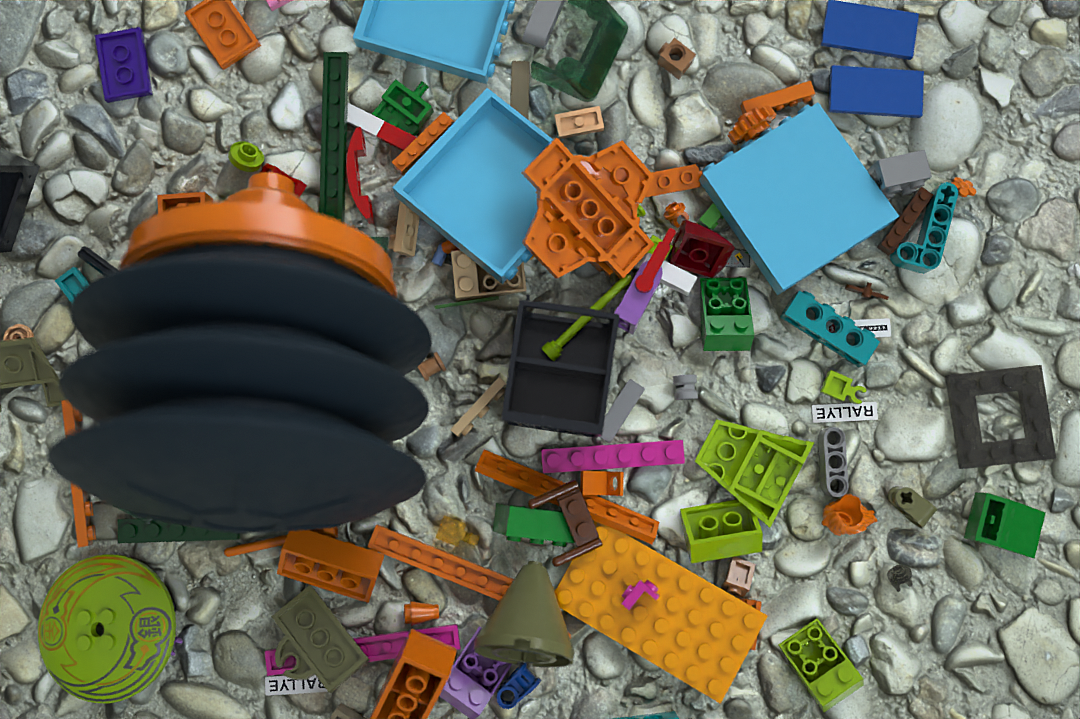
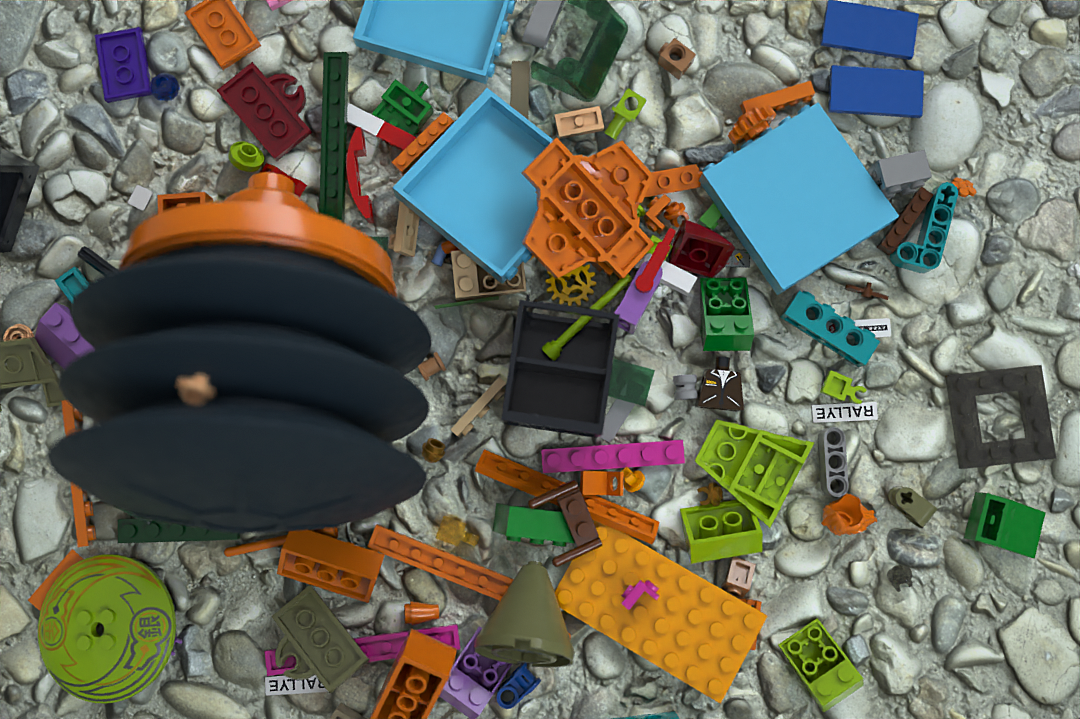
(39, 595): none -> orange sticker
(59, 336): none -> medium lavender slope
(140, 197): none -> white sticker
(167, 93): none -> clear blue plate
(195, 389): none -> light nougat plate
(267, 108): none -> dark red plate
(433, 450): none -> pearl gold plate
(580, 286): none -> yellow gear
(623, 115): none -> lime bracket
(630, 382): none -> clear green piece
(633, 480): none -> light orange plate
(656, 207): none -> orange bracket
(714, 494): none -> pearl gold plate
(721, 388): none -> dark brown torso

